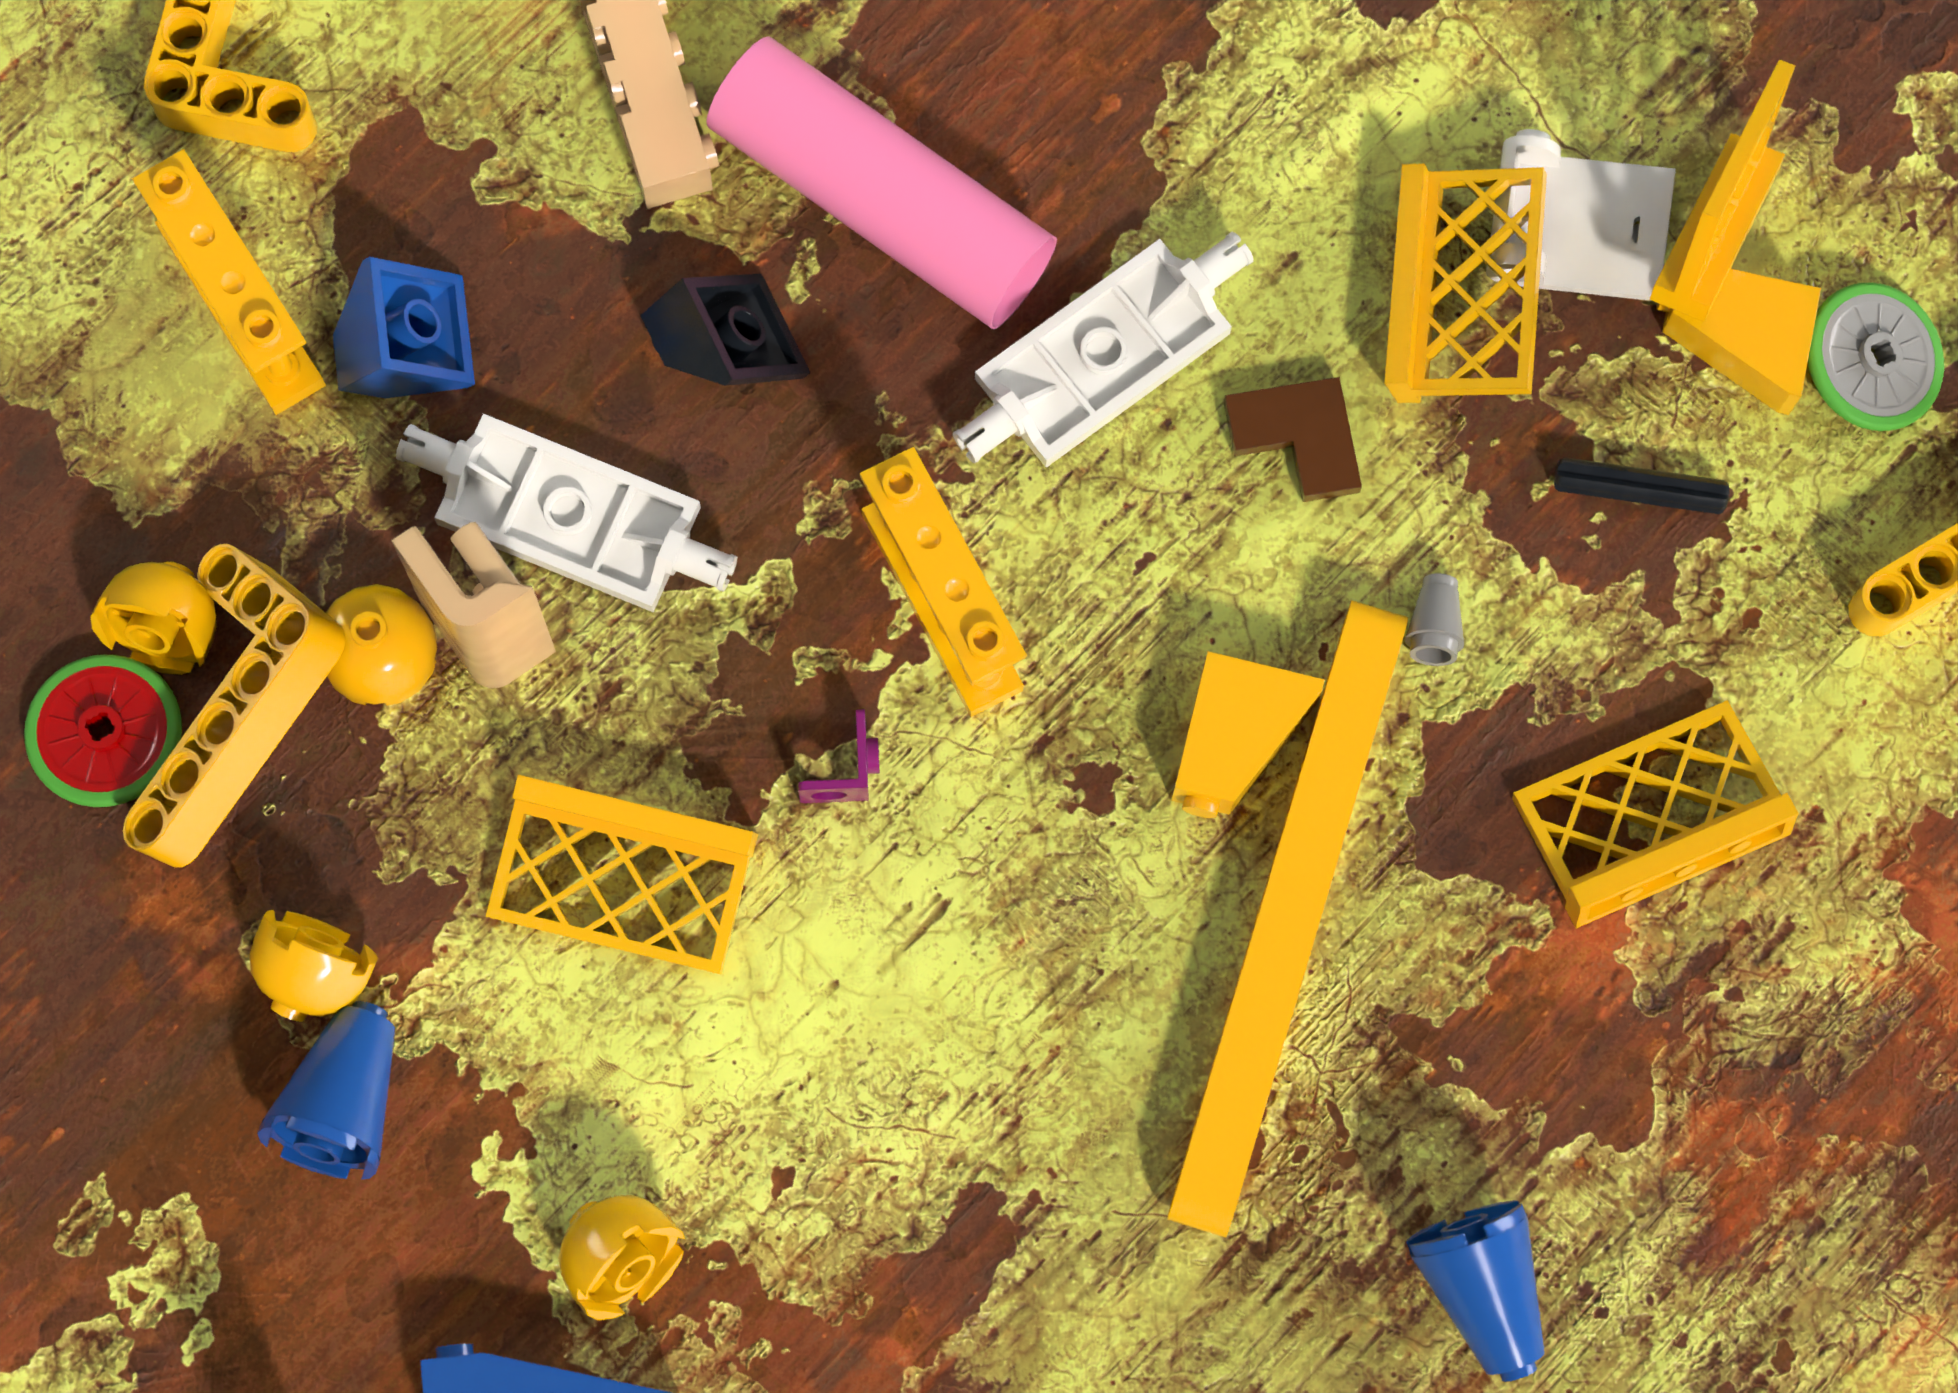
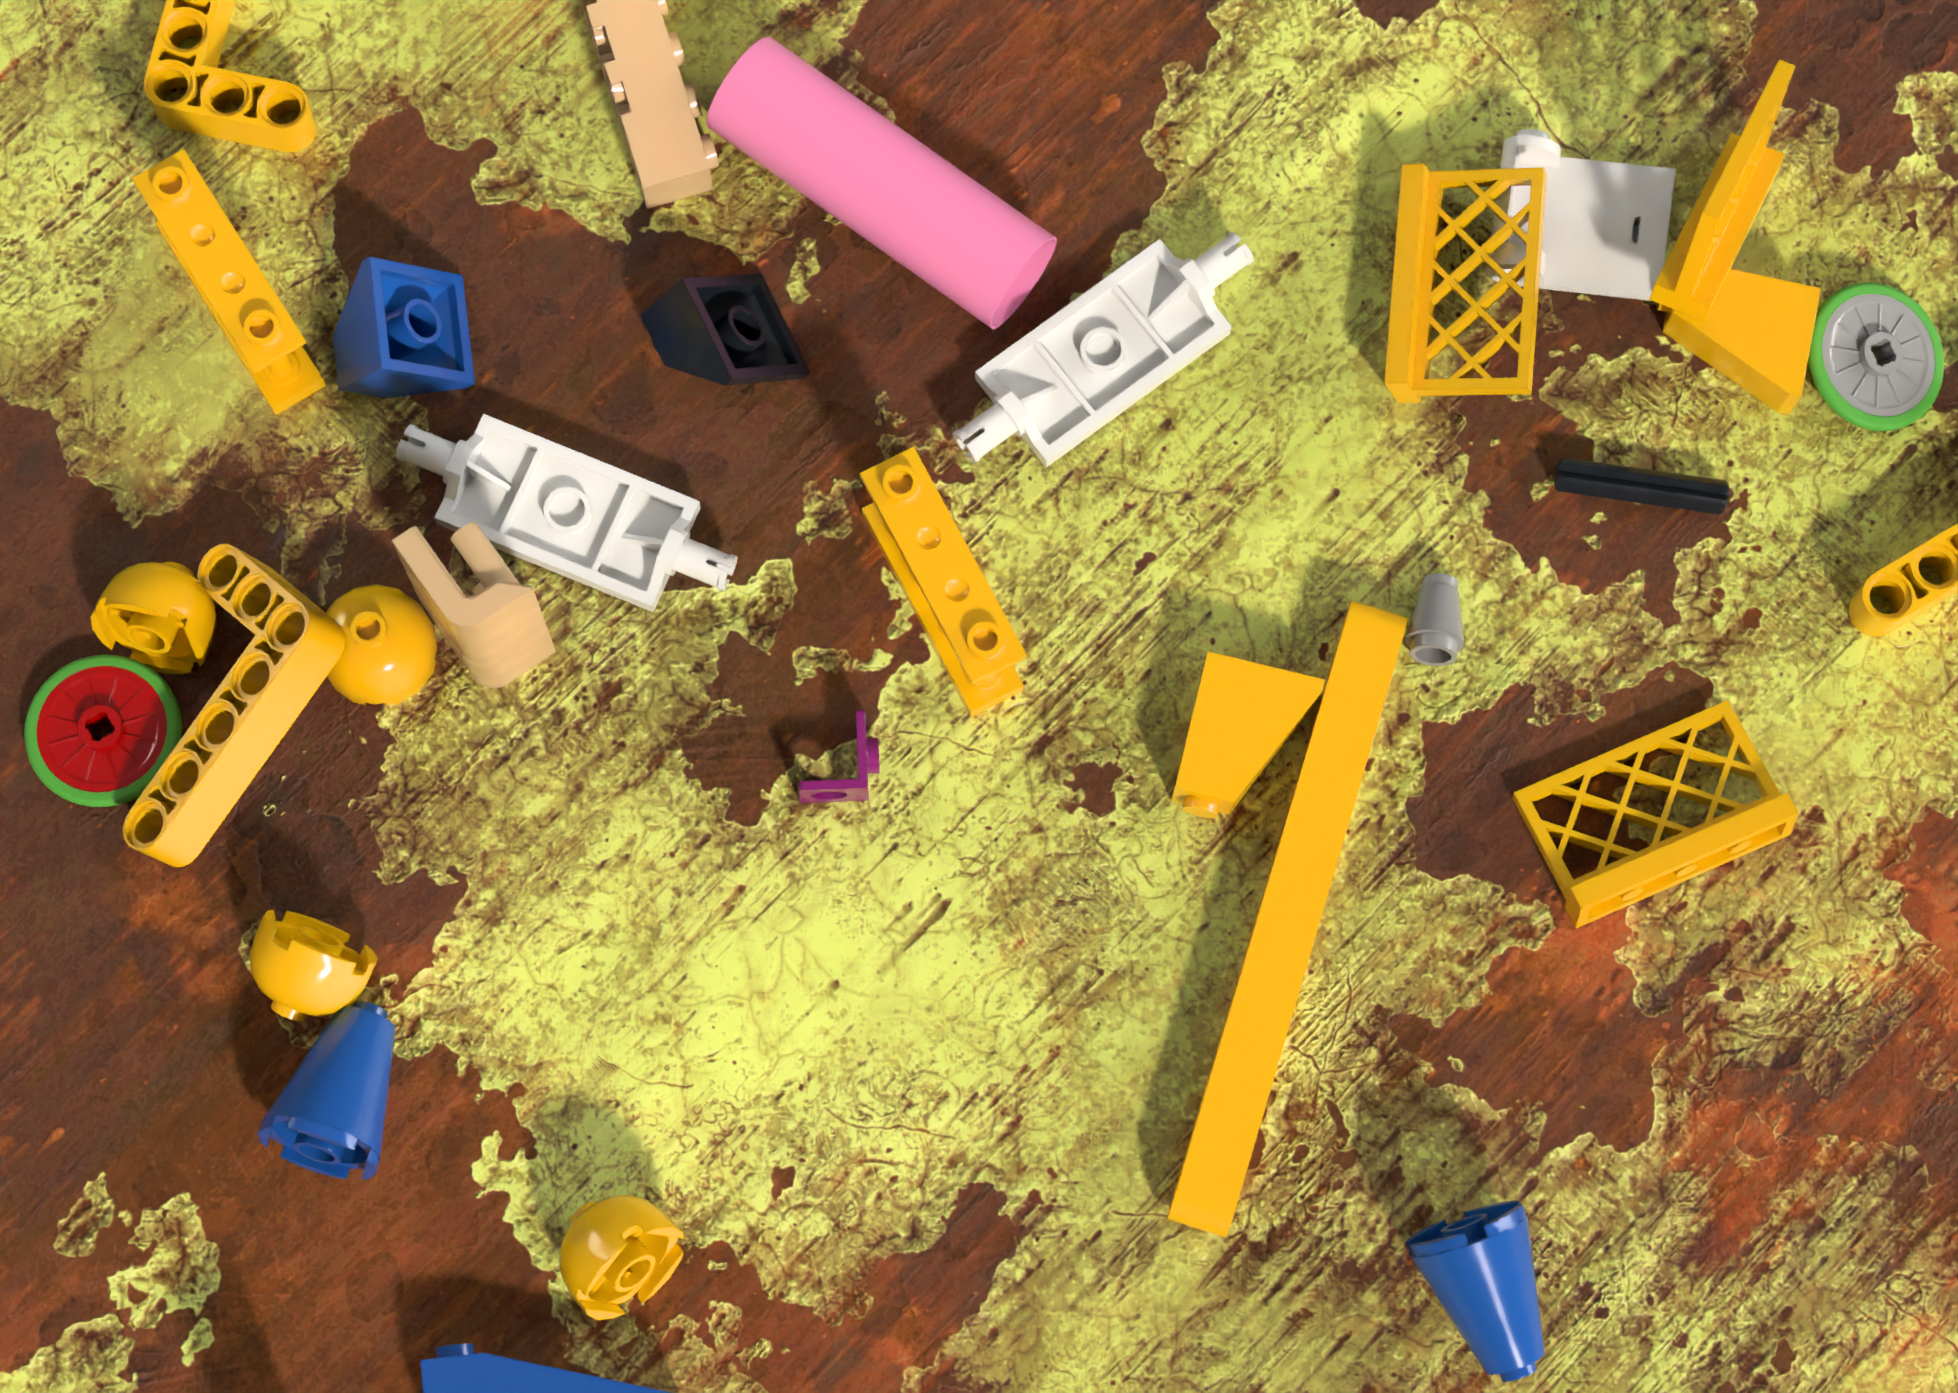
(631, 822): yellow fence -> none
(1310, 421): reddish brown tile -> none

